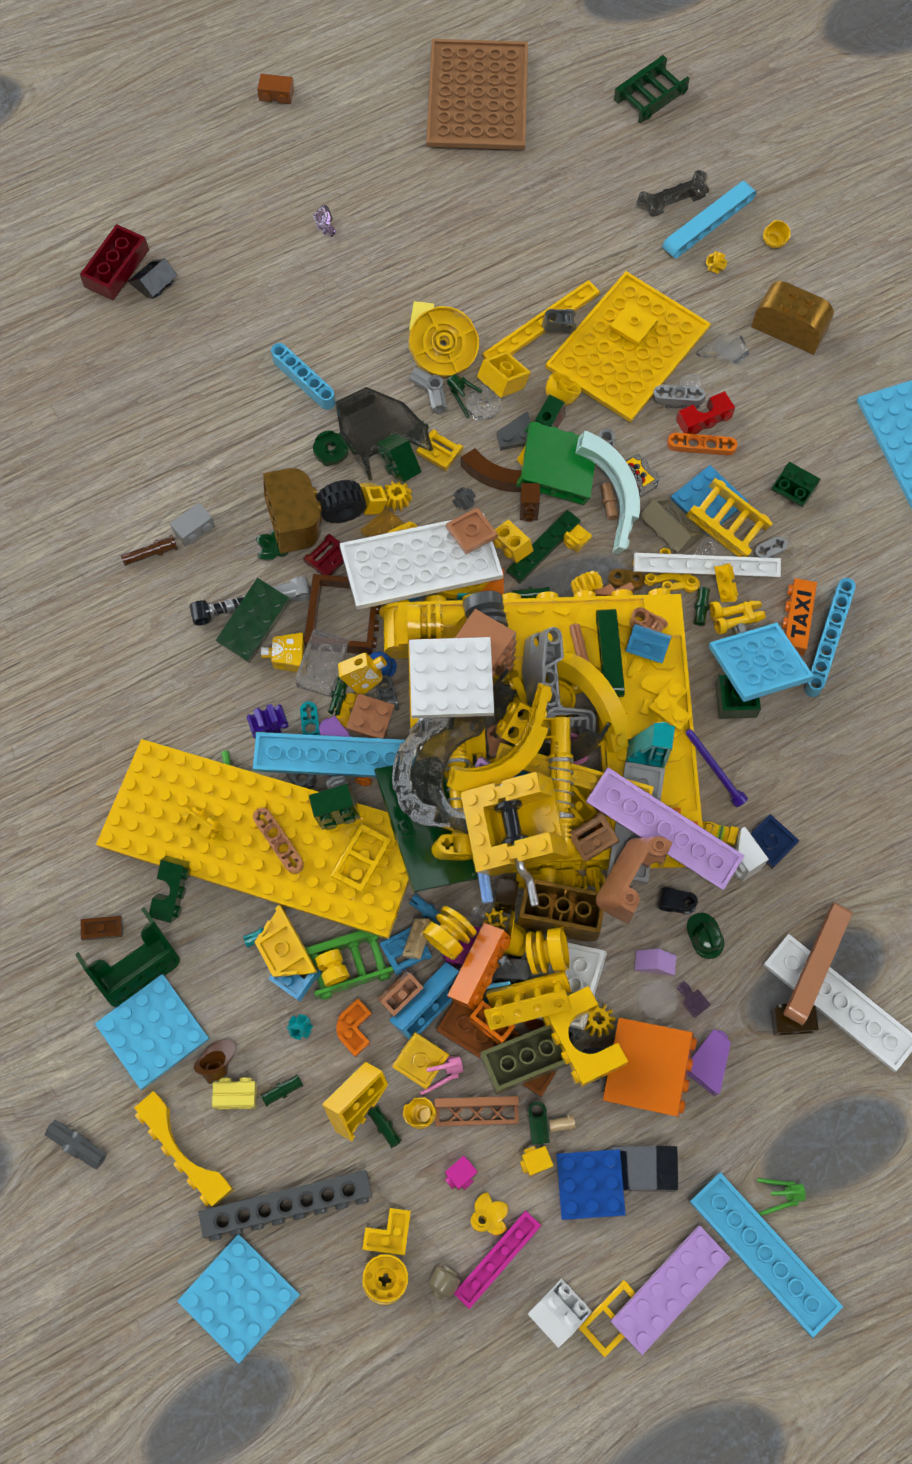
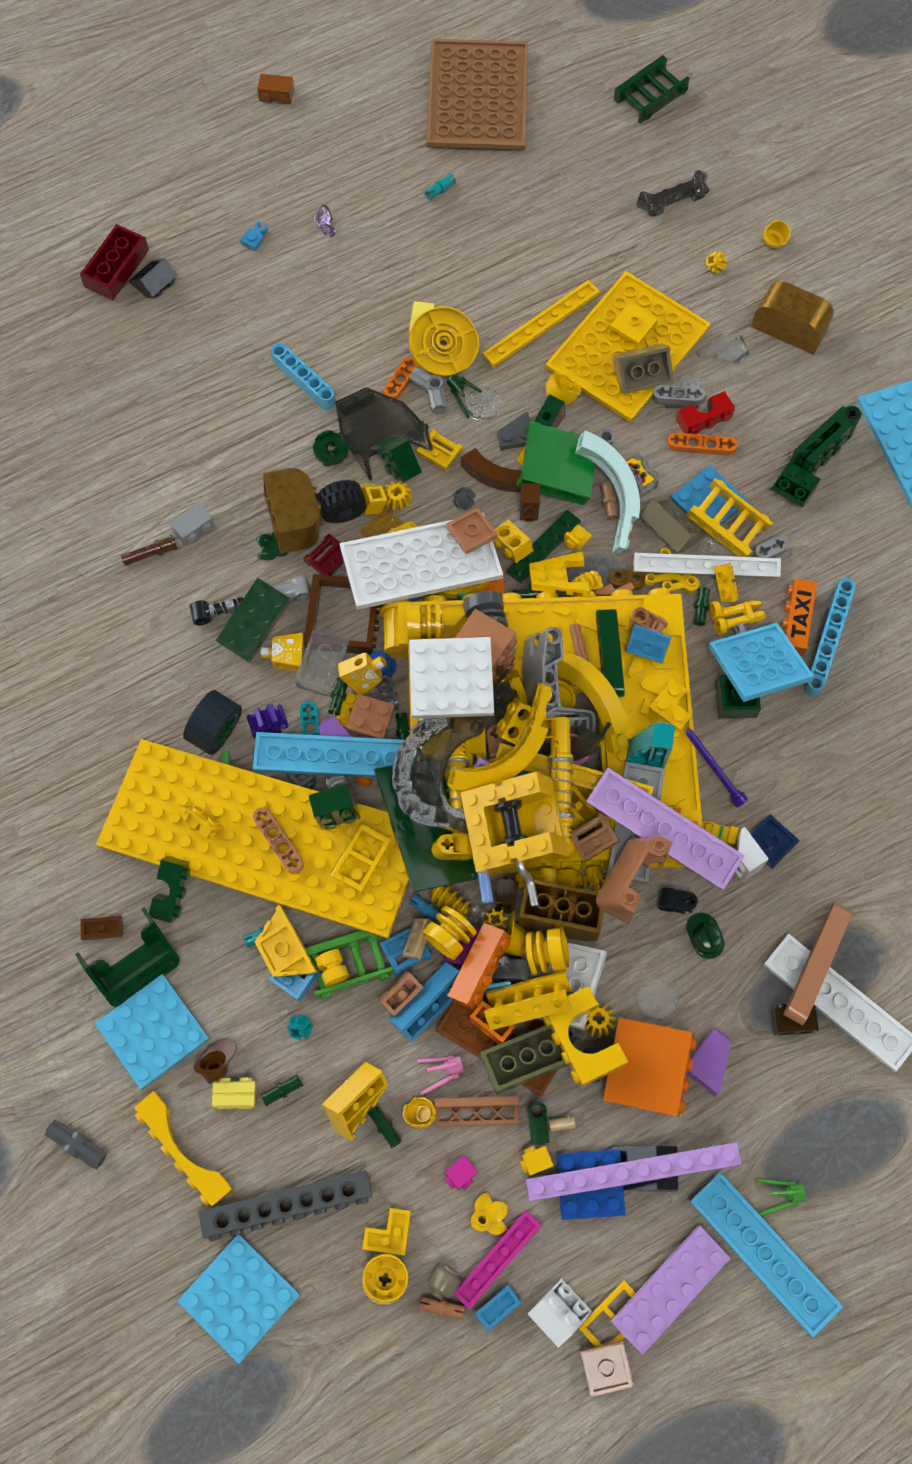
(212, 722): none -> black wheel
(254, 238): none -> dark azure plate
(348, 1026): orange plate -> none
(401, 371): none -> orange beam
(402, 726): none -> dark green pin
(417, 1057): yellow plate -> none
(440, 186): none -> teal pin
(442, 1308): none -> nougat pin
(449, 899): none -> yellow piece
(498, 1308): none -> dark azure plate
(503, 374): yellow brick -> none
(552, 575): none -> yellow wing
(561, 320): dark grey piece -> none
(606, 1368): none -> plate
(633, 1172): none -> lavender plate
(643, 368): none -> dark tan slope
(655, 961): lavender slope -> none
(694, 1001): clear purple plate -> none
(709, 219): medium azure beam -> none
(827, 439): none -> dark green hinge

